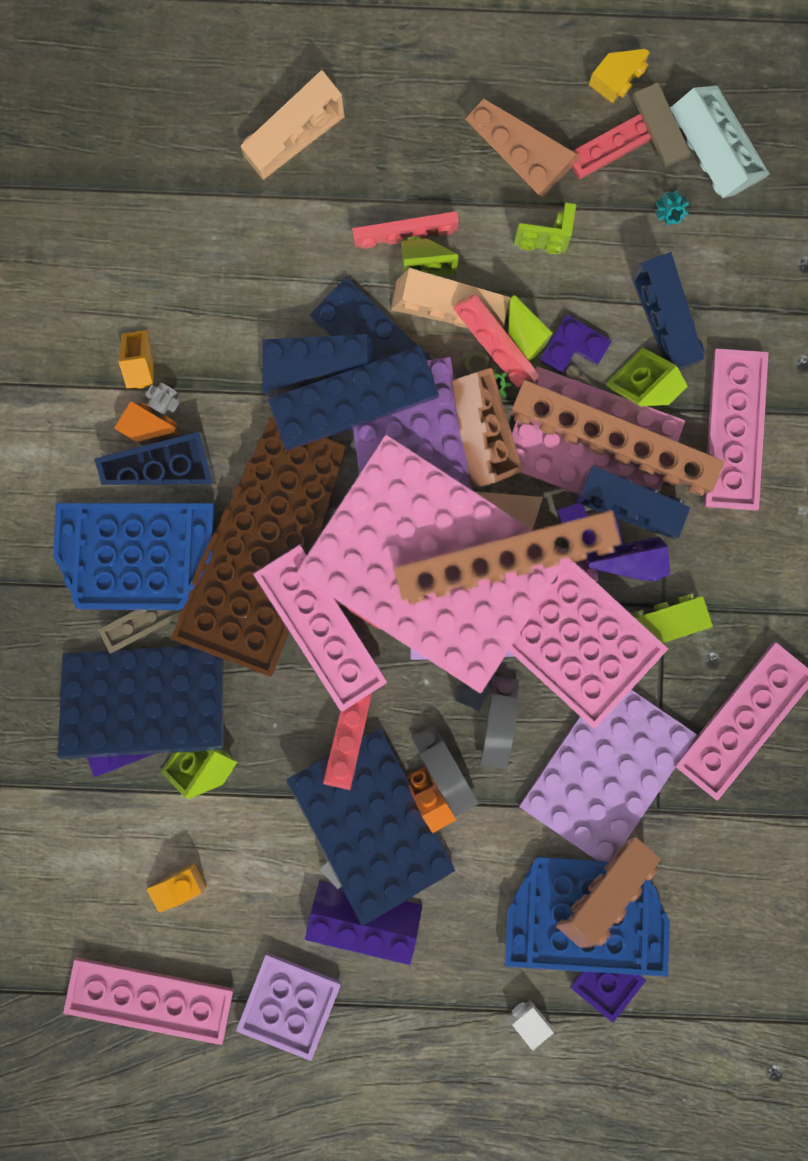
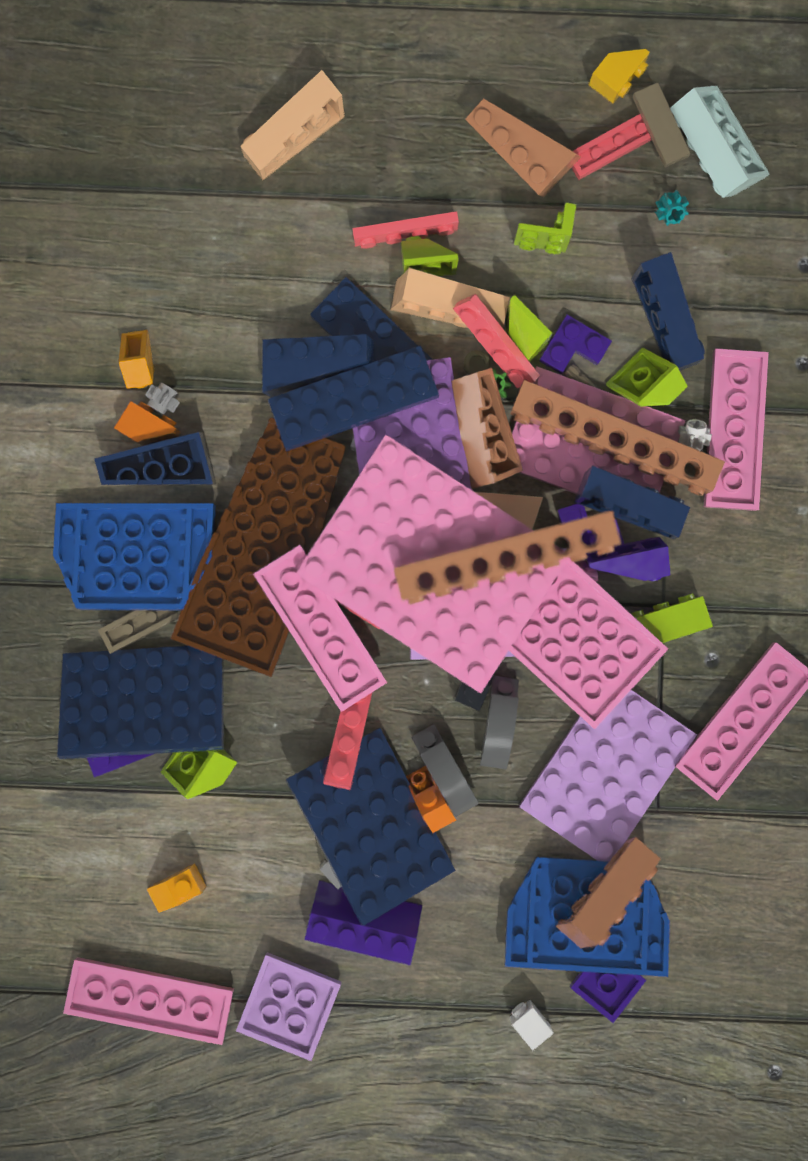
(695, 434): none -> white gear

